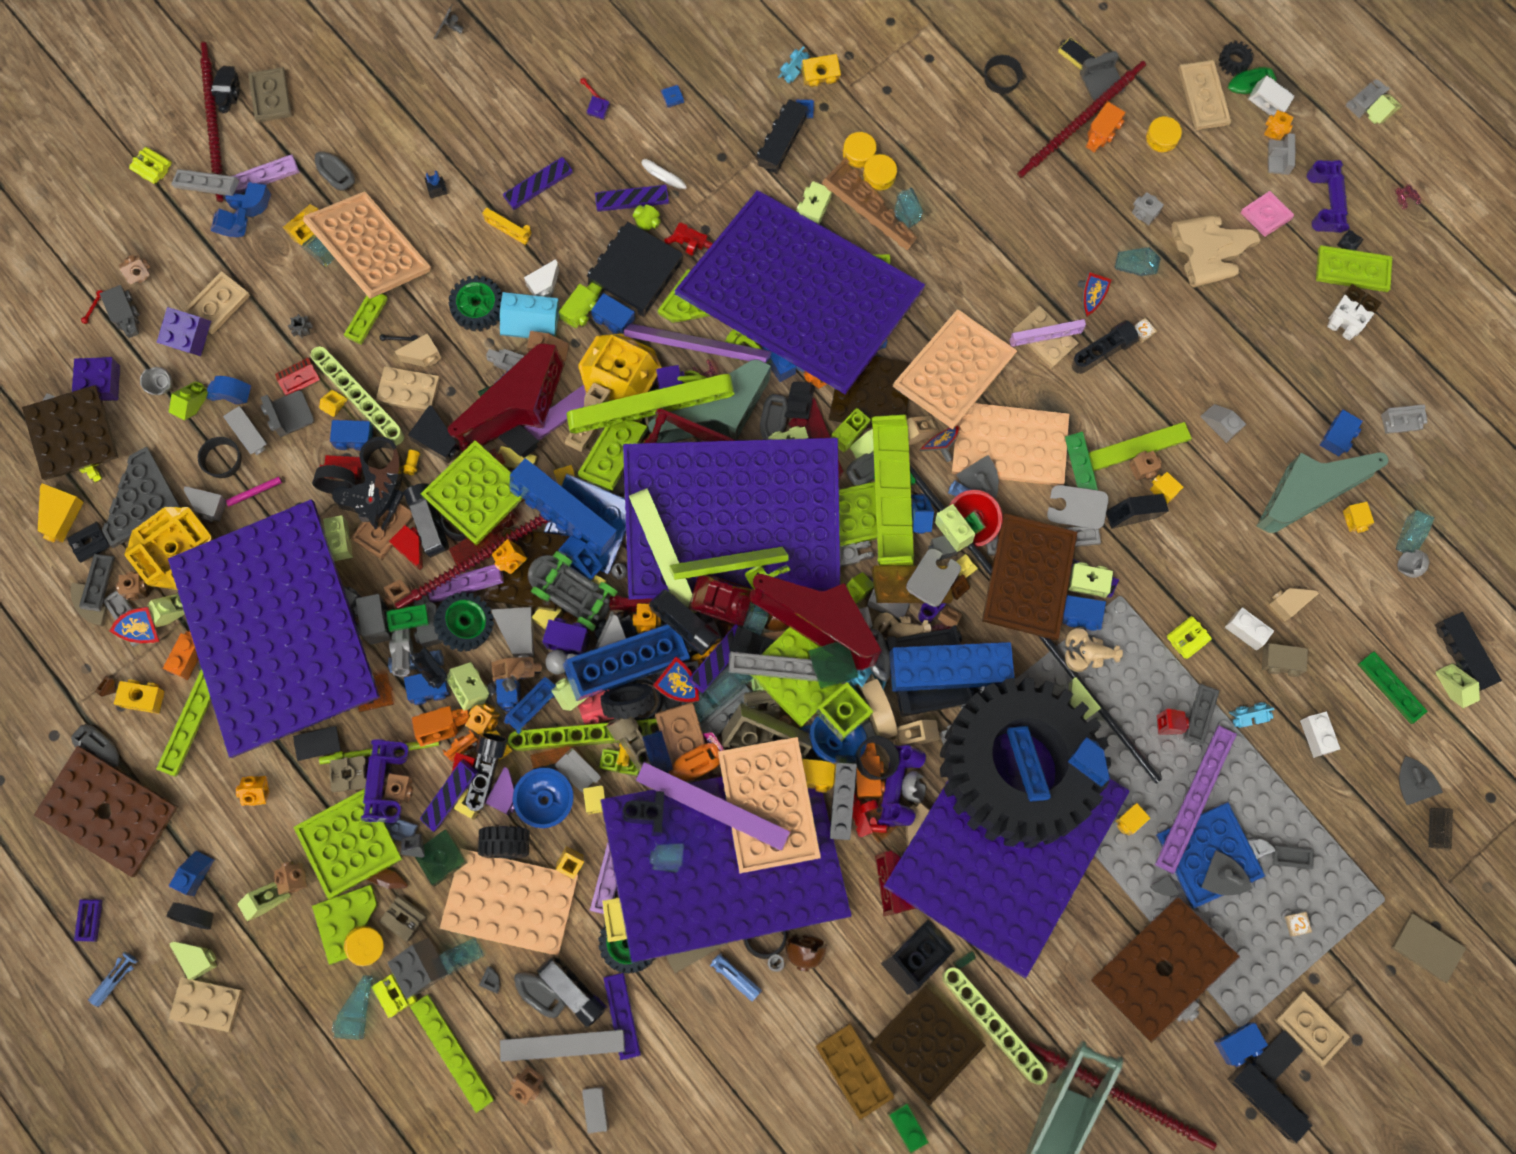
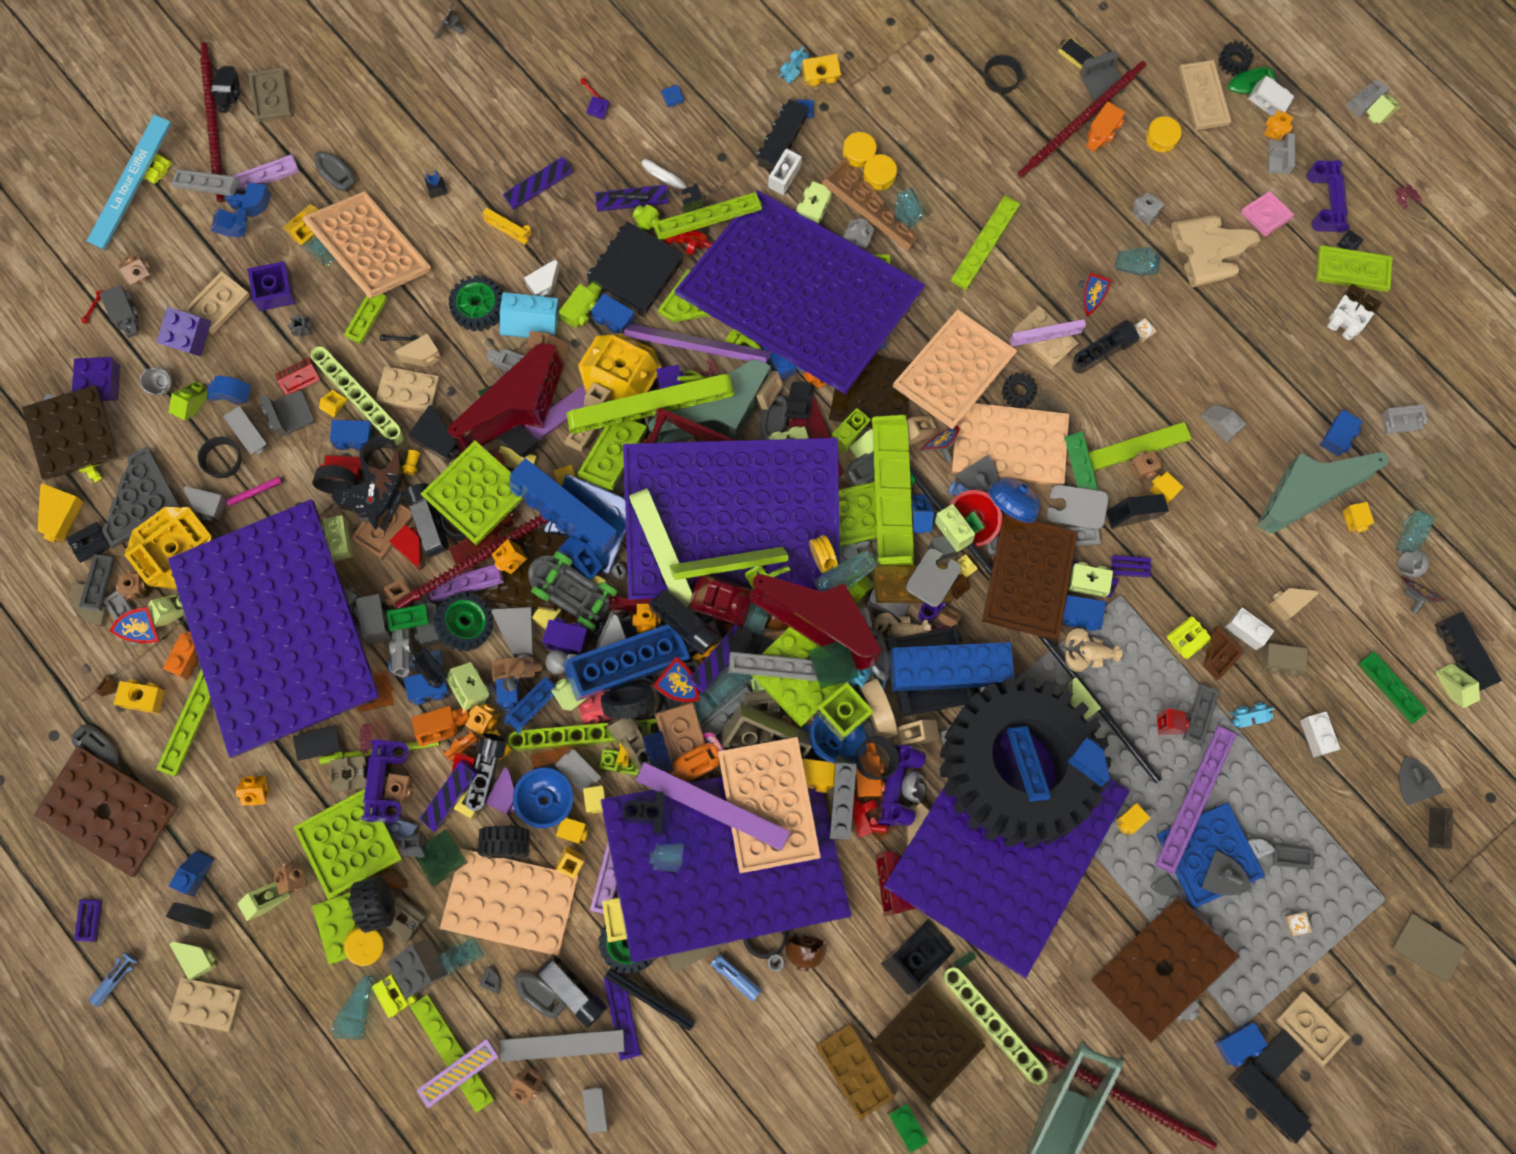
(129, 182): none -> medium azure tile
(271, 286): none -> dark purple brick
(365, 738): none -> clear pink piece
(372, 904): none -> black tyre
(457, 1073): none -> tile
(572, 831): none -> yellow brick
(630, 195): none -> black piece
(650, 999): none -> black axle
(695, 201): none -> black hinge
(707, 216): none -> lime tile
(769, 390): none -> tan tile
(784, 171): none -> white brick
(823, 553): none -> yellow head
(847, 572): none -> clear light blue slope
(859, 232): none -> light grey brick
(985, 242): none -> lime plate
(1015, 499): none -> blue hat
(1022, 380): none -> black tyre
(1146, 567): none -> dark purple tile
(1221, 653): none -> reddish brown wing
(1420, 594): none -> shield

